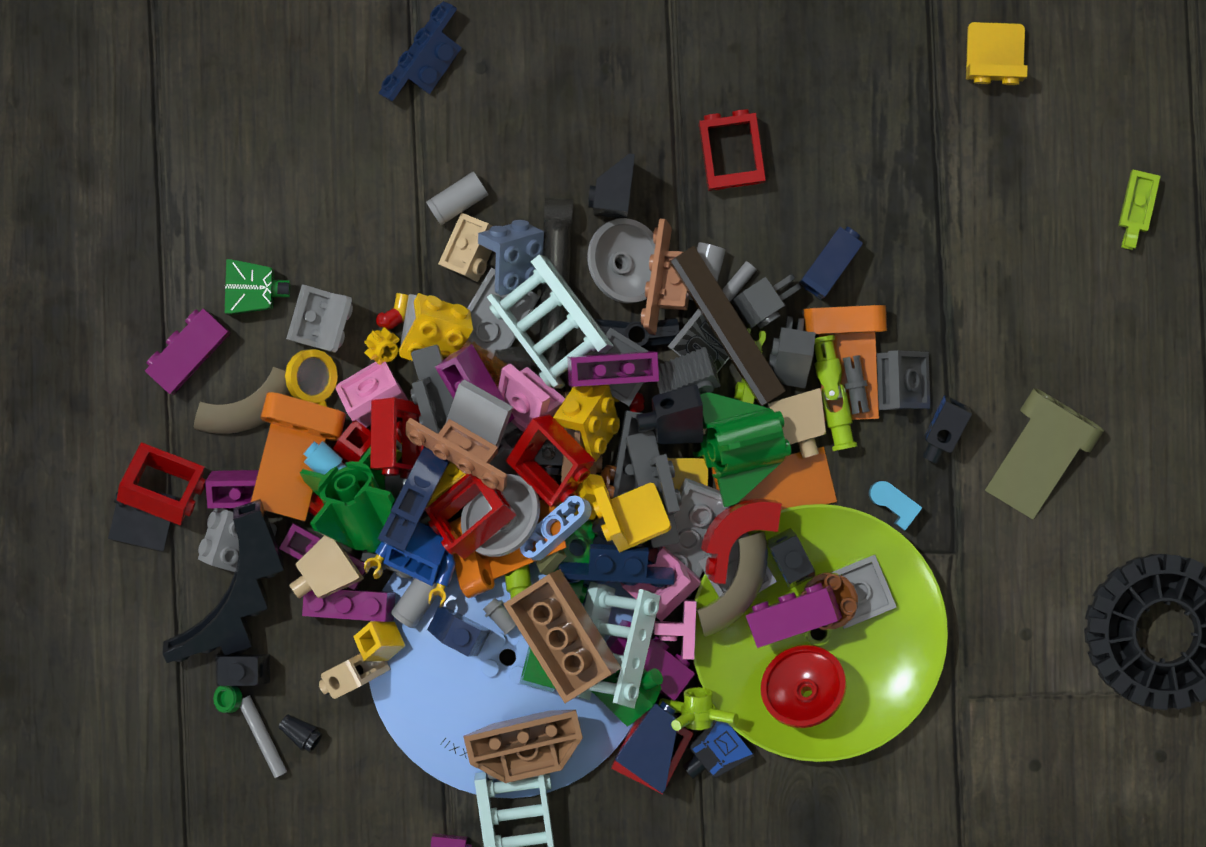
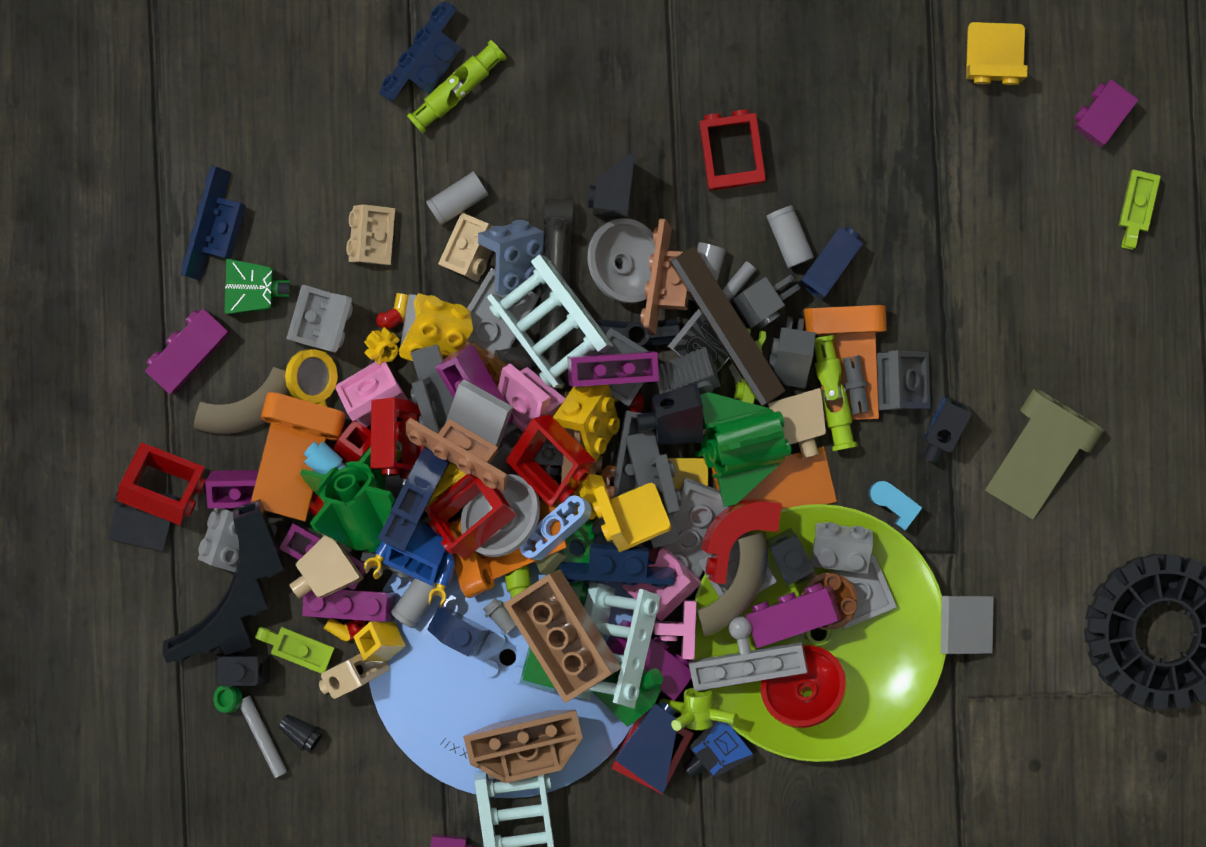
(215, 225): none -> dark blue bracket
(297, 648): none -> lime plate
(344, 631): none -> yellow arm
(371, 234): none -> tan bracket
(442, 101): none -> lime piece
(747, 664): none -> light grey plate
(790, 236): none -> light grey pin
(842, 547): none -> light grey bracket
(967, 624): none -> light grey tile
(1105, 112): none -> magenta brick

